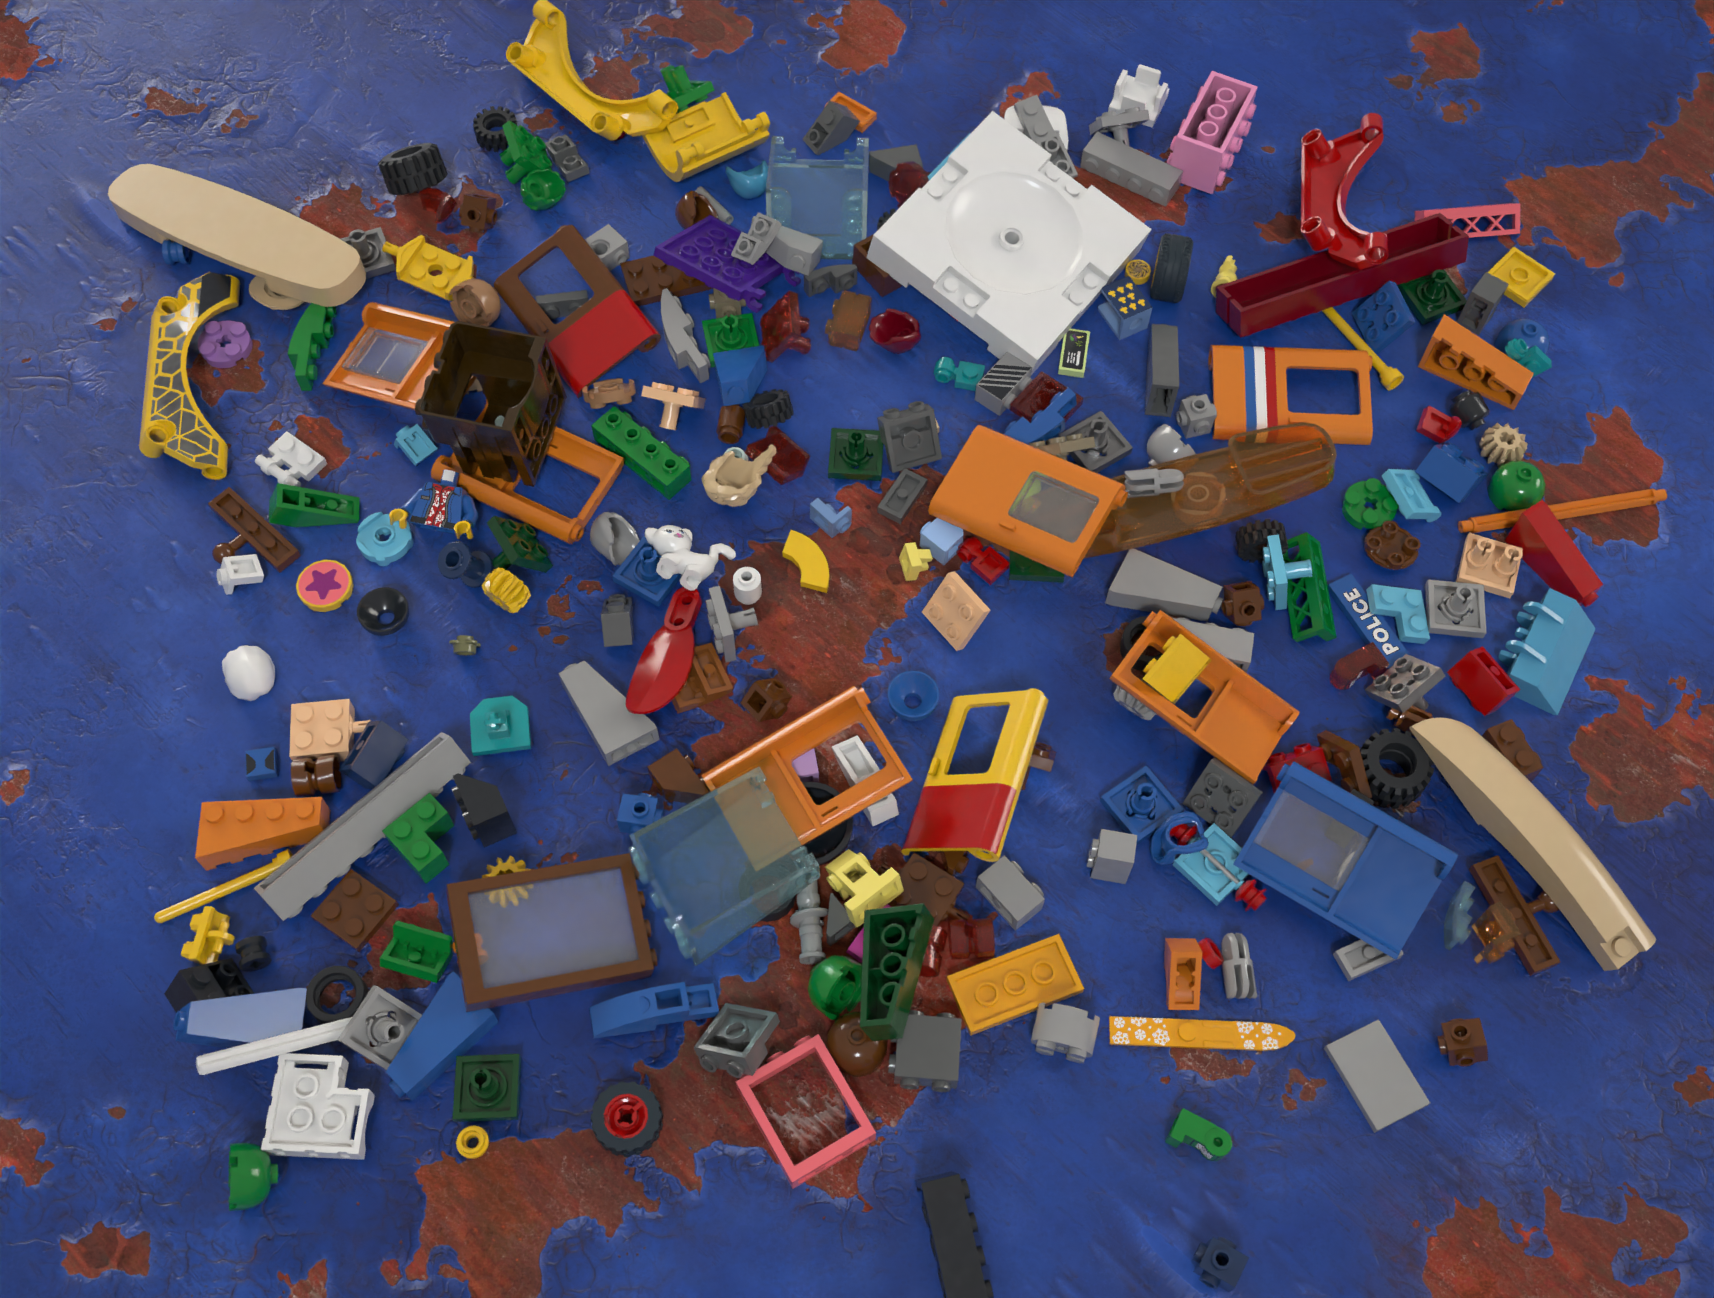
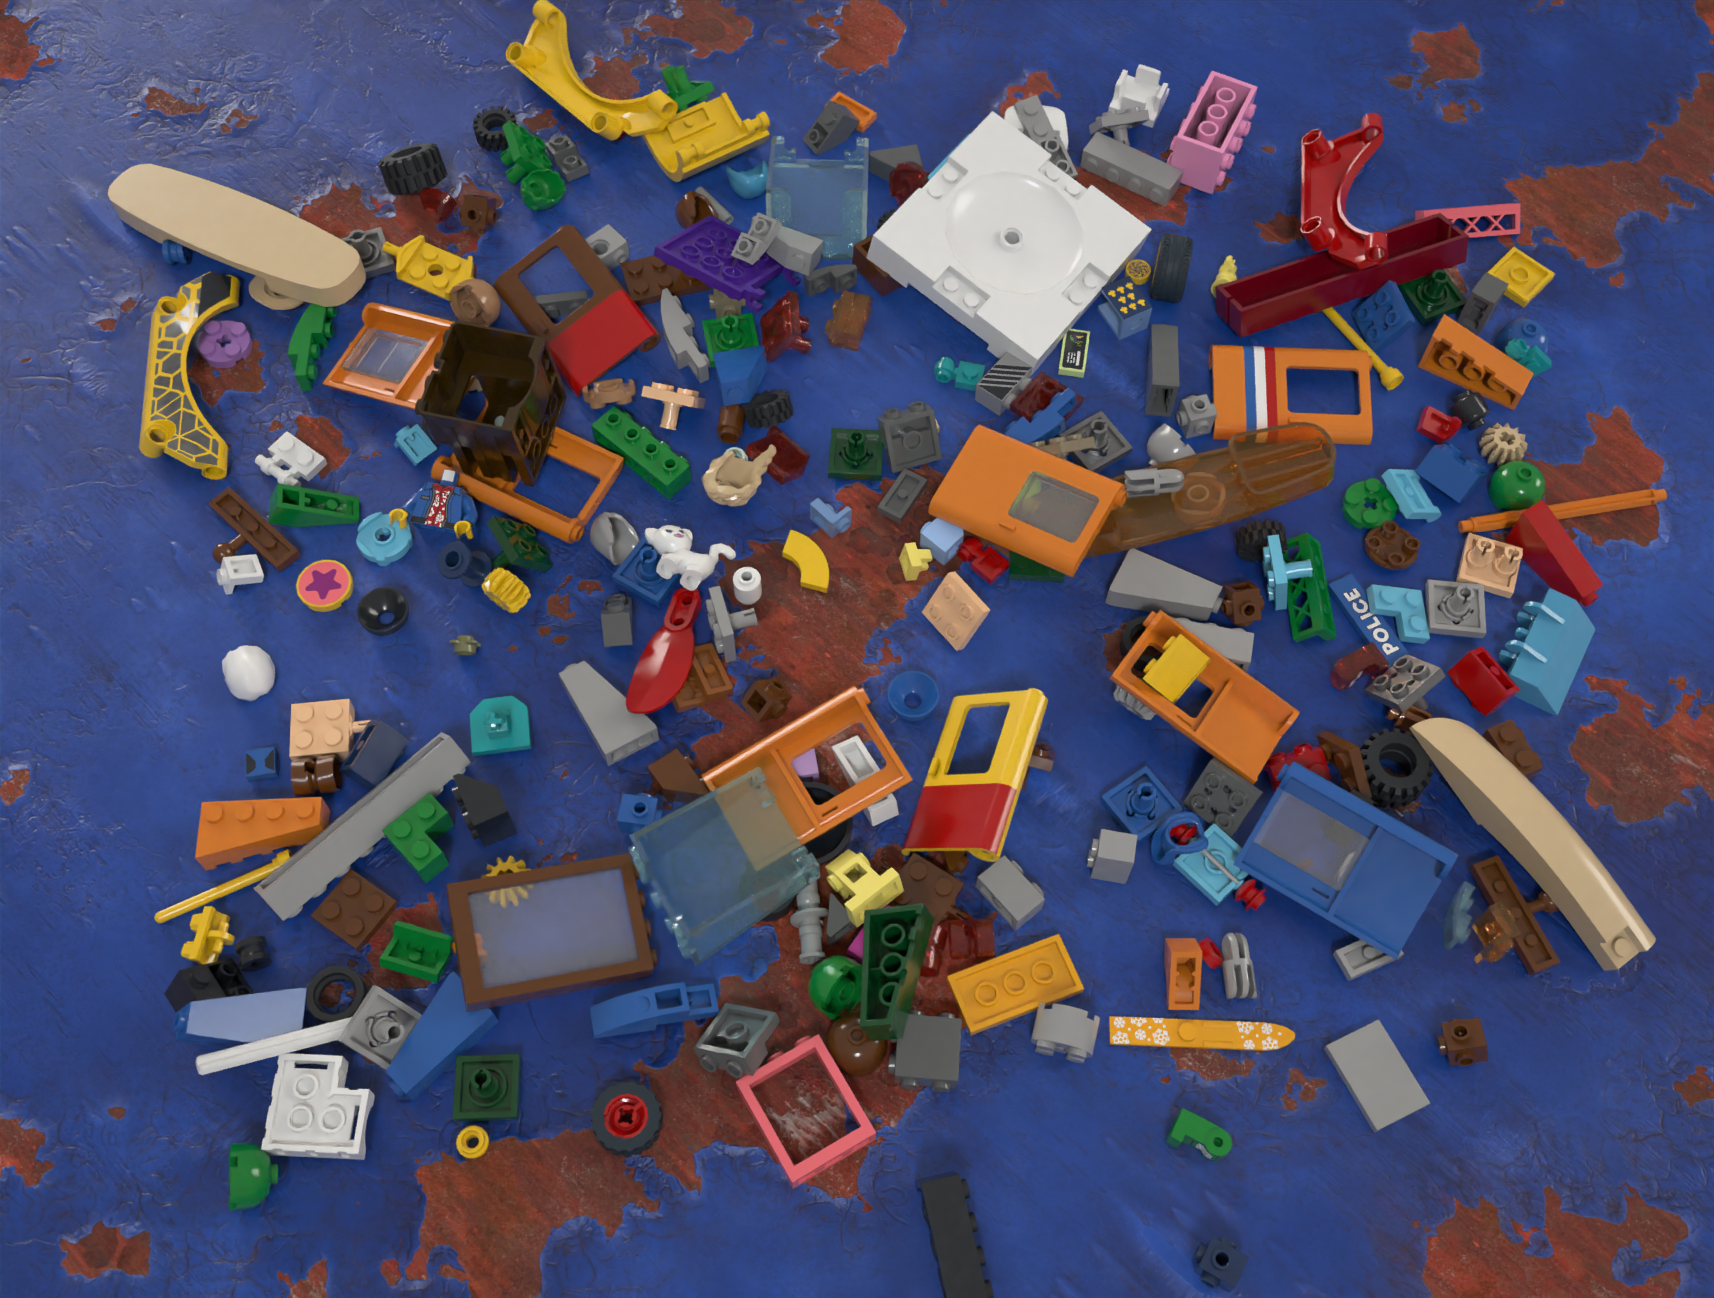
(895, 331): dark red hair -> none

